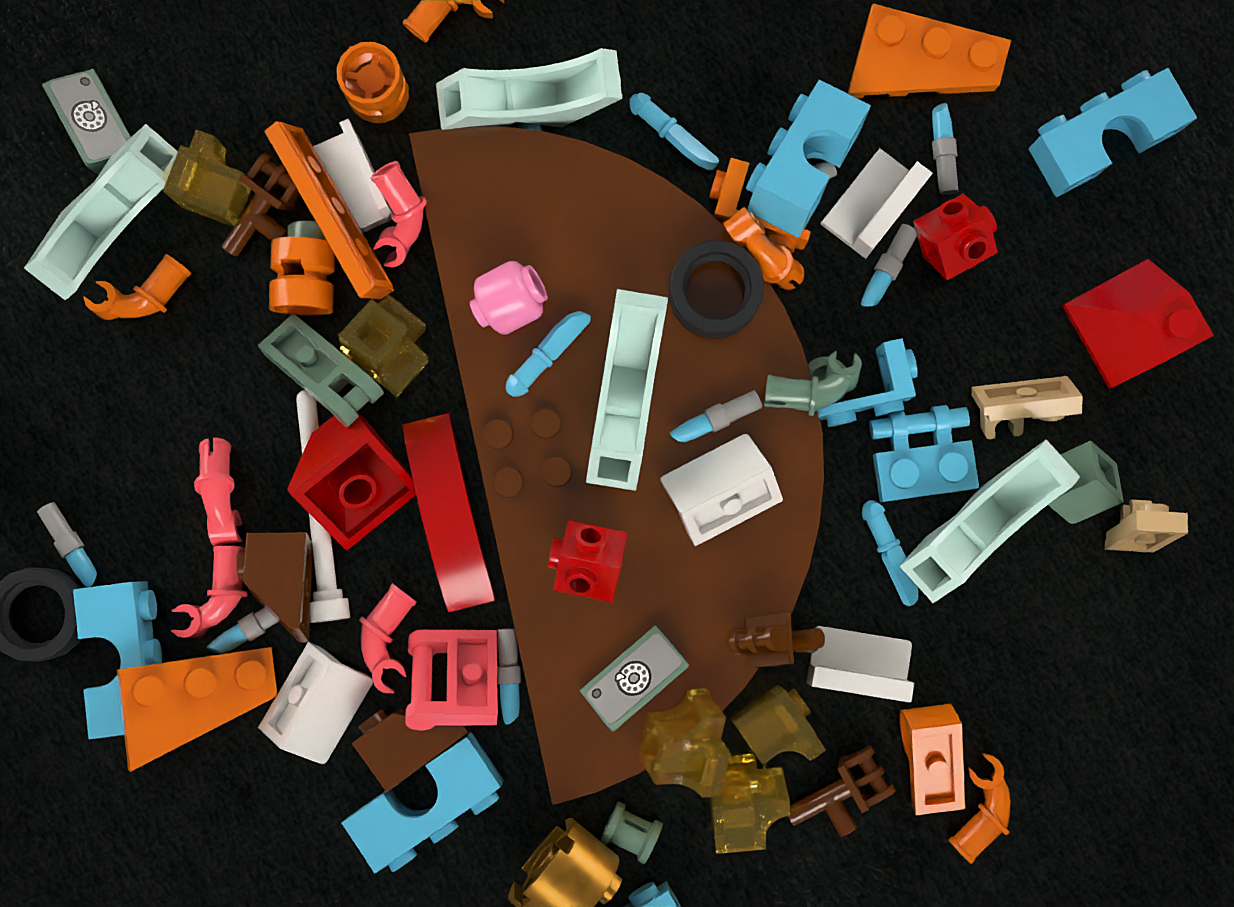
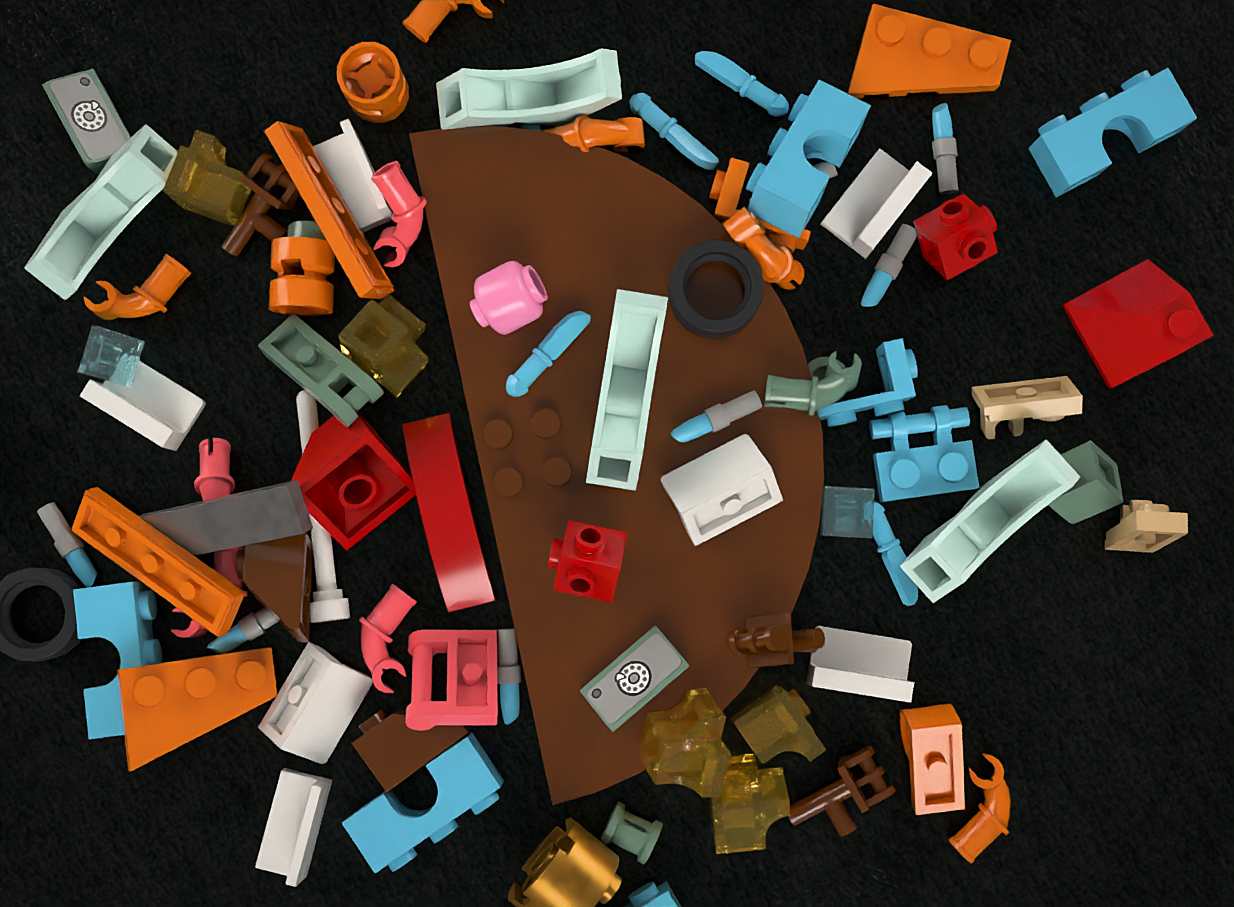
(111, 356): none -> clear light blue tile
(151, 406): none -> white panel
(157, 561): none -> orange tile
(235, 519): none -> flat silver tile
(293, 825): none -> white panel
(599, 132): none -> orange piece
(742, 82): none -> medium azure piece
(847, 512): none -> clear light blue tile

